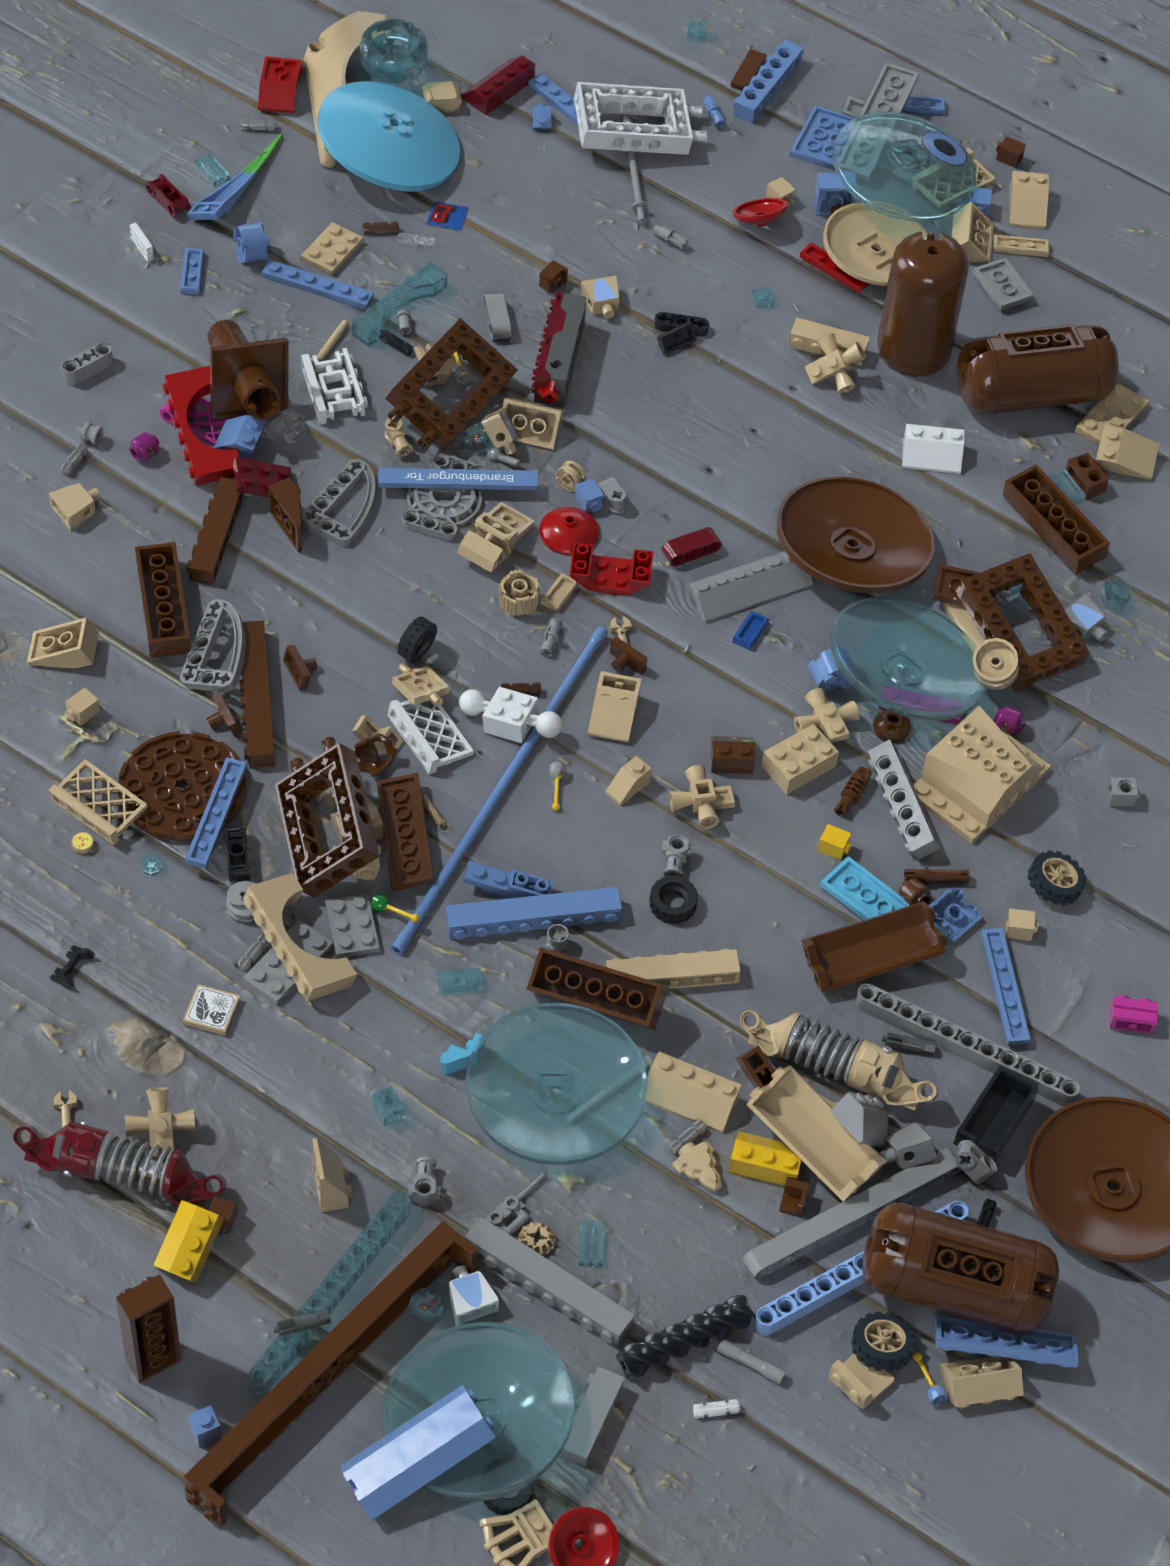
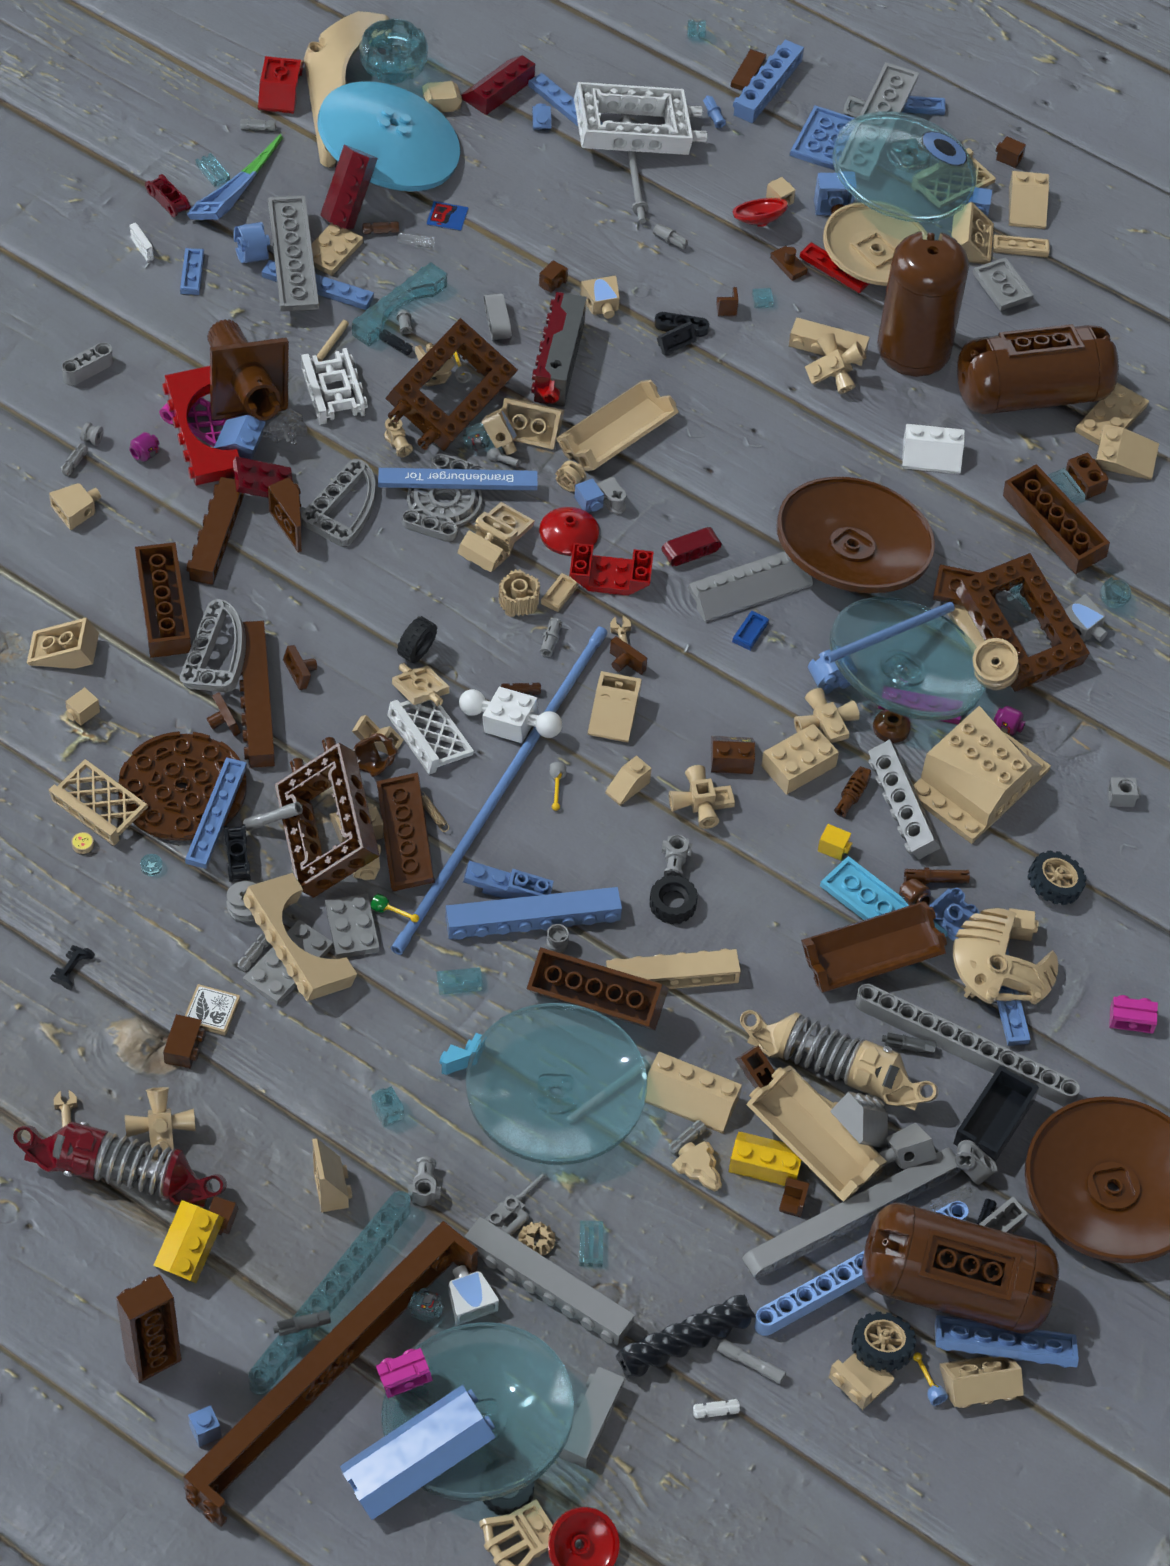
(183, 1041): none -> reddish brown brick
(283, 813): none -> light grey piece
(293, 253): none -> light grey plate
(348, 187): none -> dark red slope
(404, 1372): none -> dark pink brick
(617, 425): none -> tan panel
(728, 305): none -> reddish brown panel
(787, 261): none -> reddish brown tile
(888, 632): none -> medium blue piece
(985, 944): none -> tan piece
(1006, 1218): none -> light grey torso

